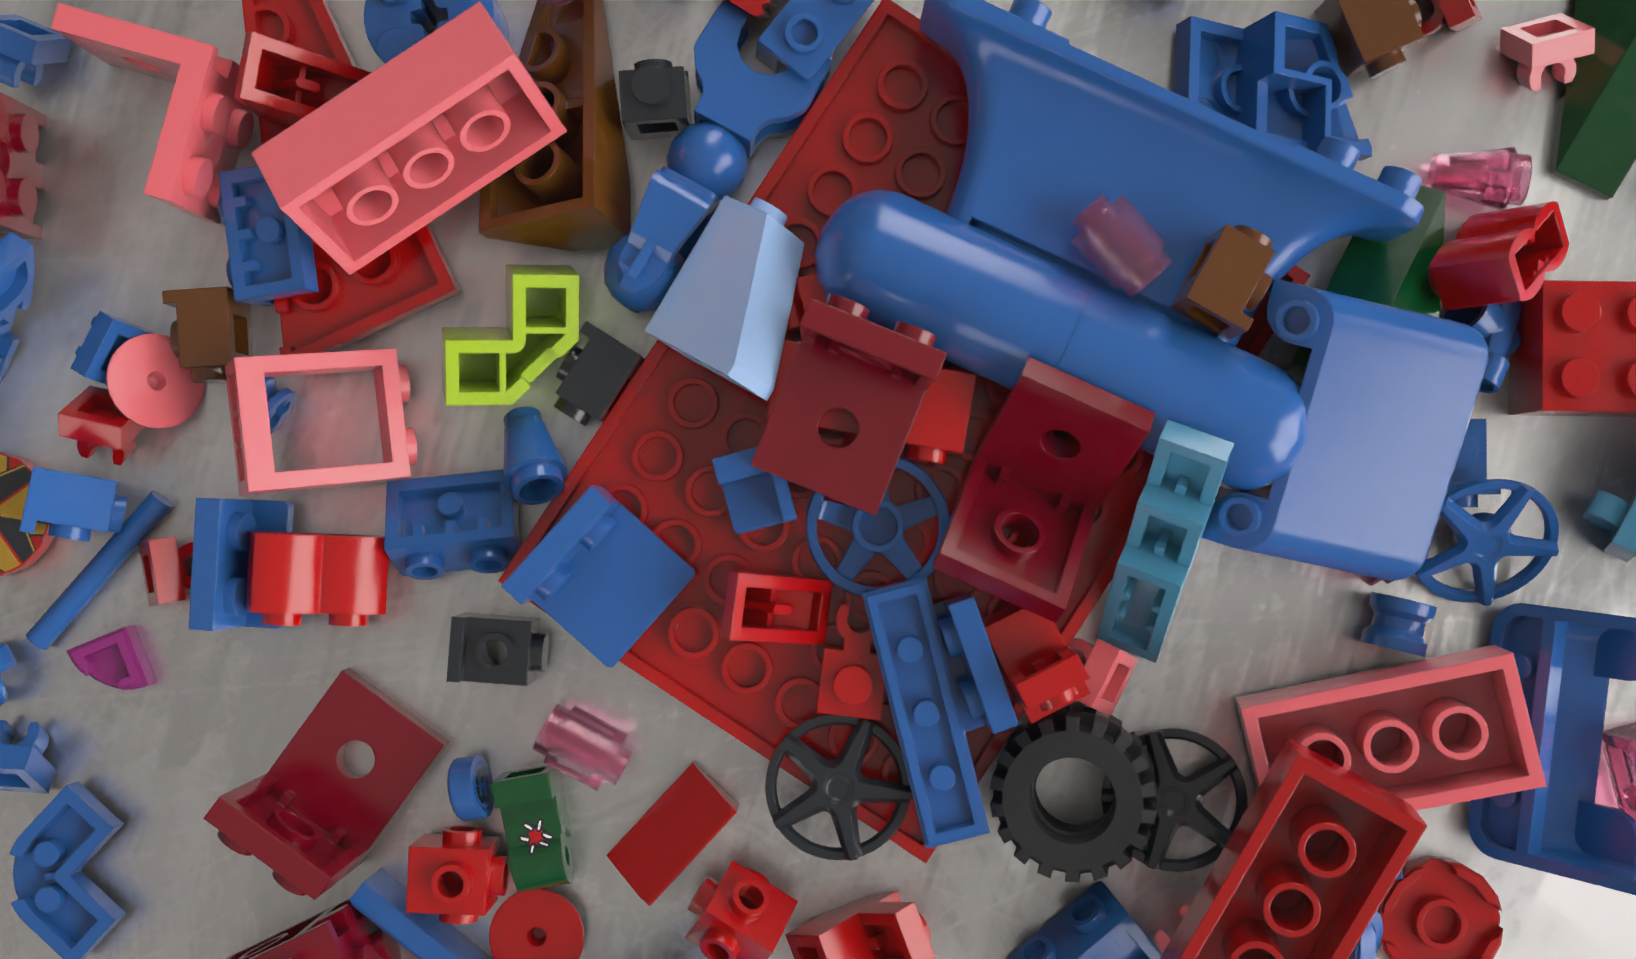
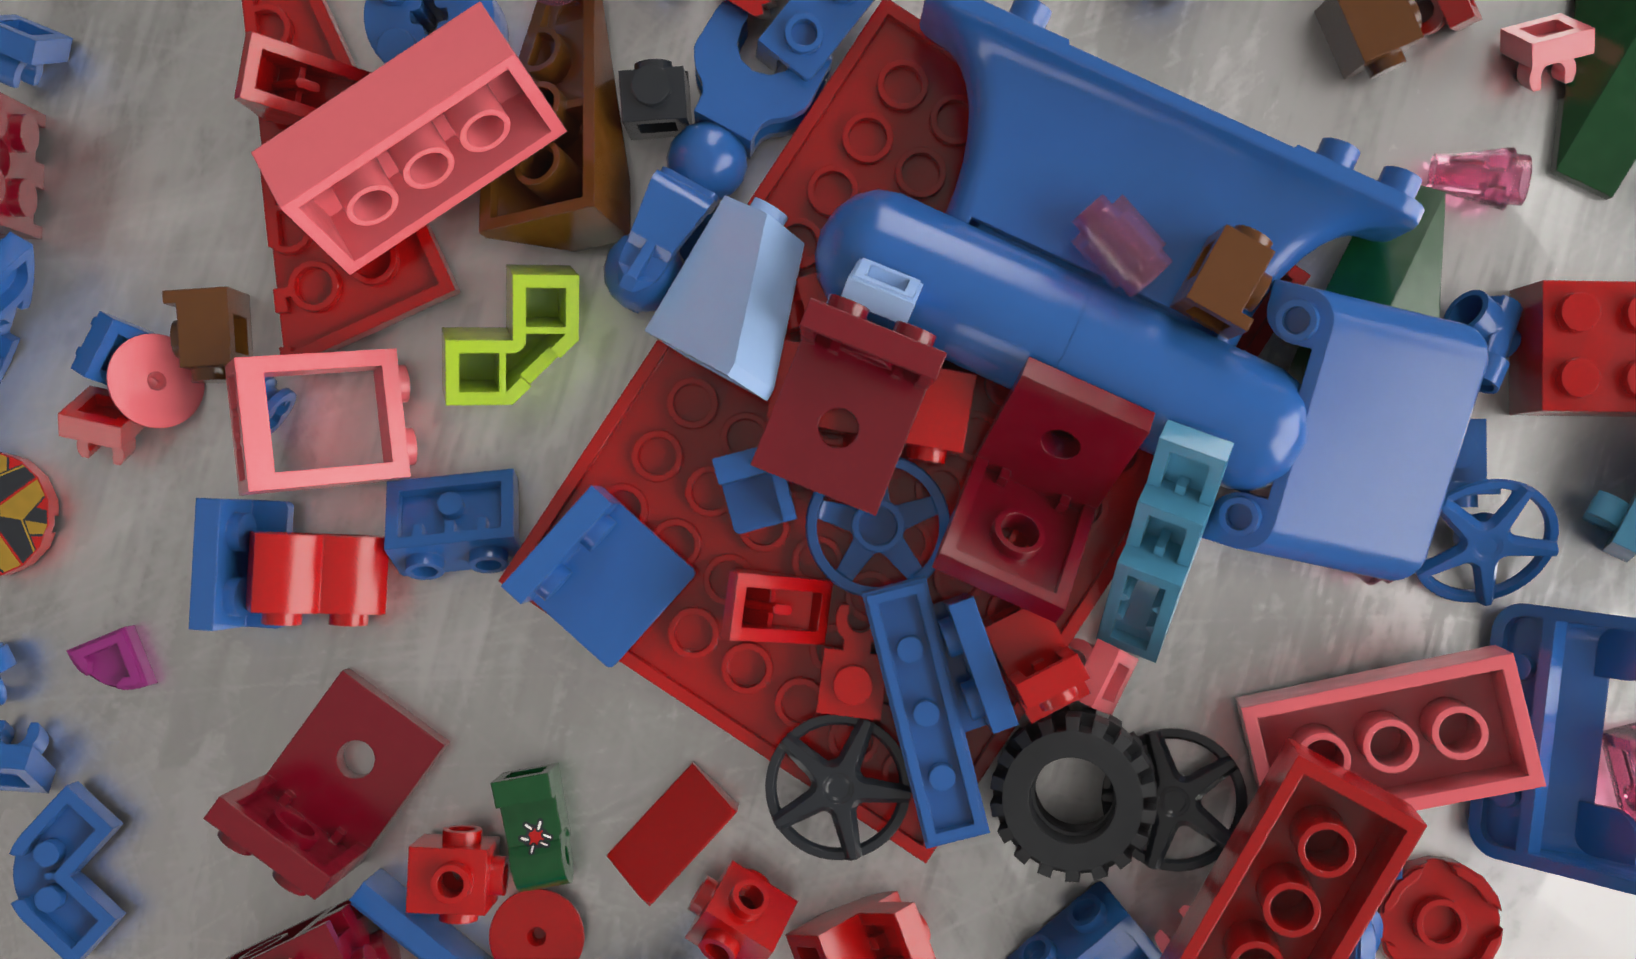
(72, 504): blue brick -> none
(99, 570): blue bar -> none
(165, 570): tile -> none
(203, 119): coral bracket -> none
(265, 246): blue bracket -> none
(469, 649): black brick -> none
(470, 787): blue tile -> none
(531, 459): blue cone -> none
(583, 746): clear pink brick -> none
(595, 376): black brick -> none
(882, 290): none -> light blue tile
(1268, 76): blue slope -> none
(1398, 624): blue wheel -> none
(1499, 256): red brick -> none

